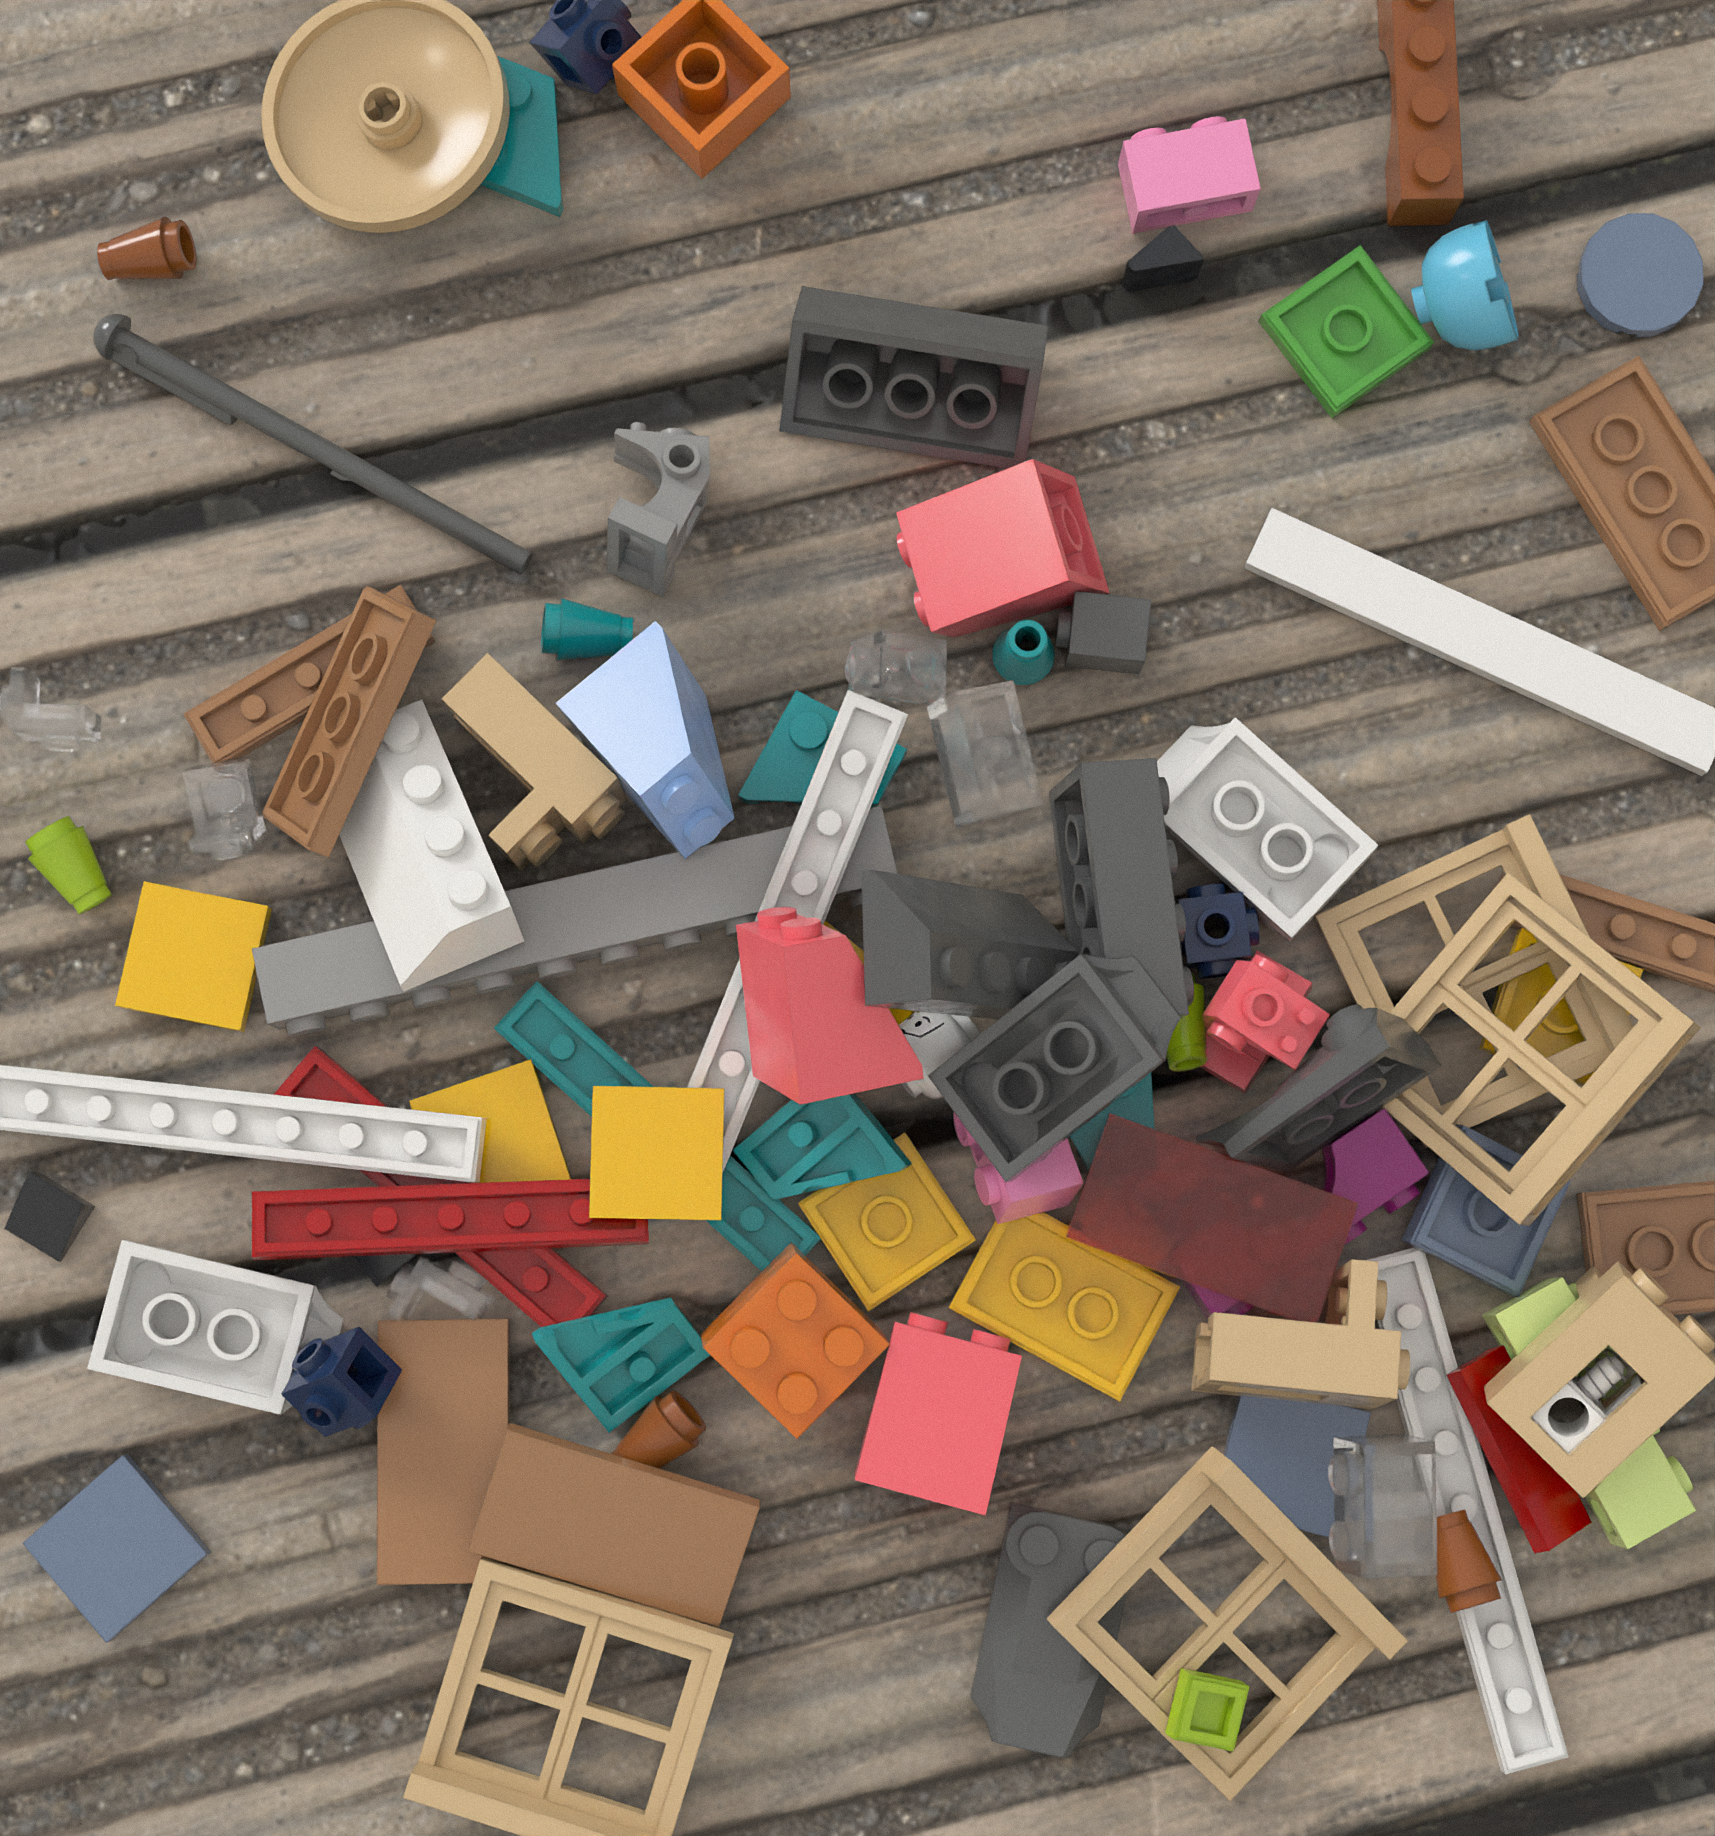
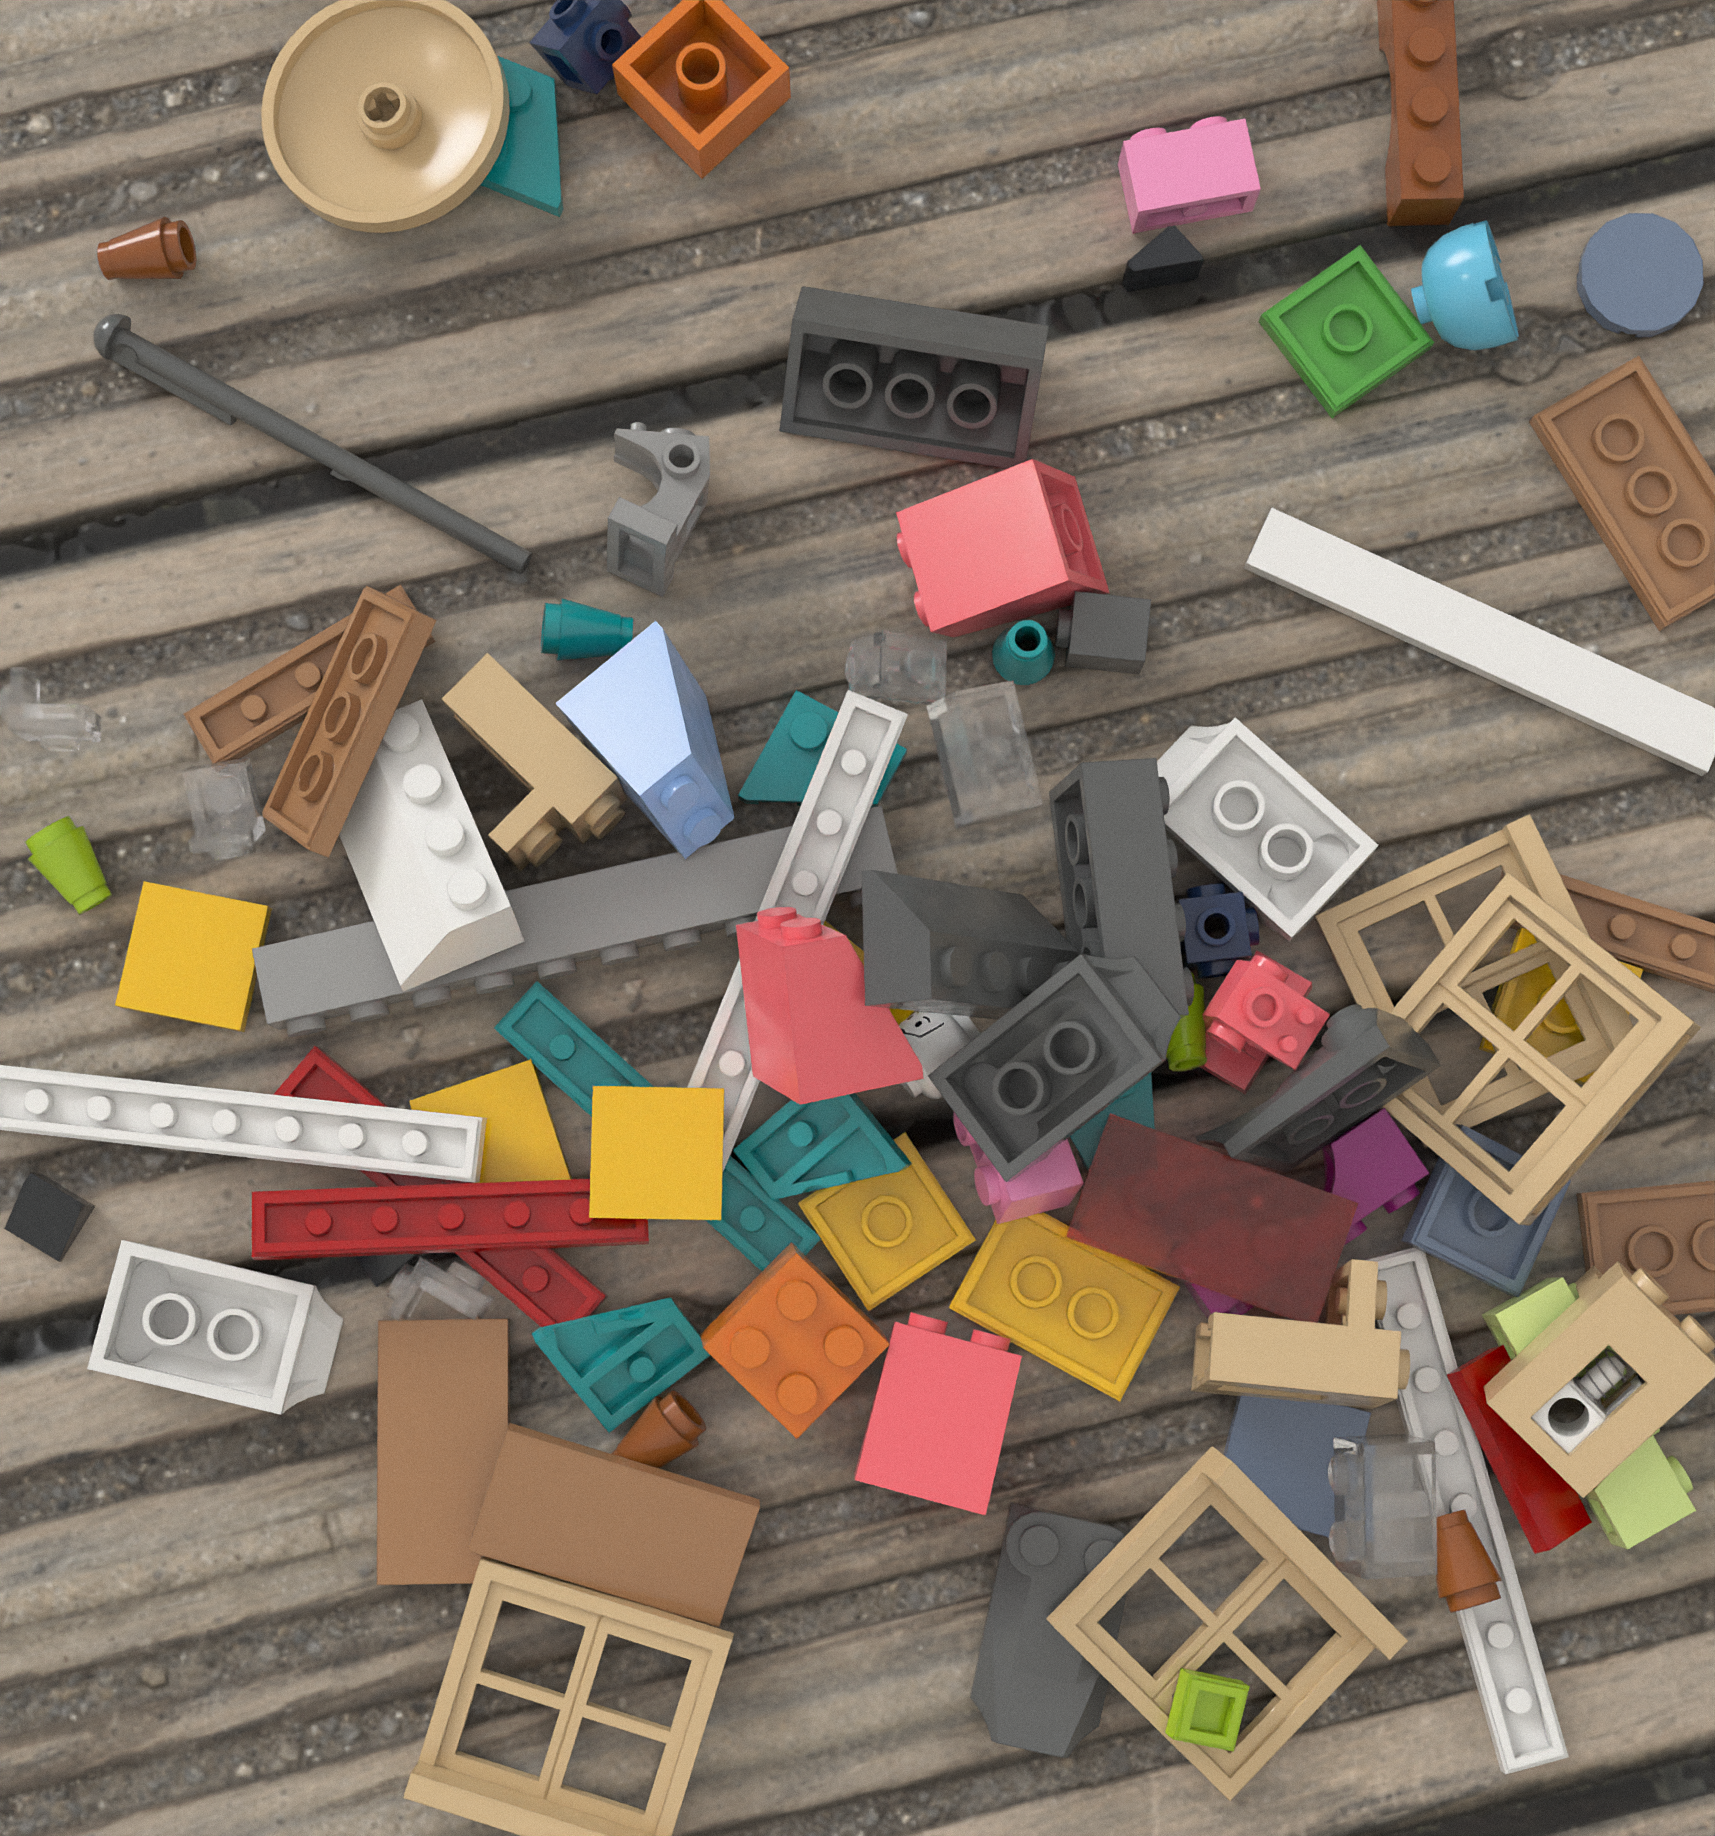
(116, 1547): sand blue tile -> none
(341, 1381): dark blue brick -> none

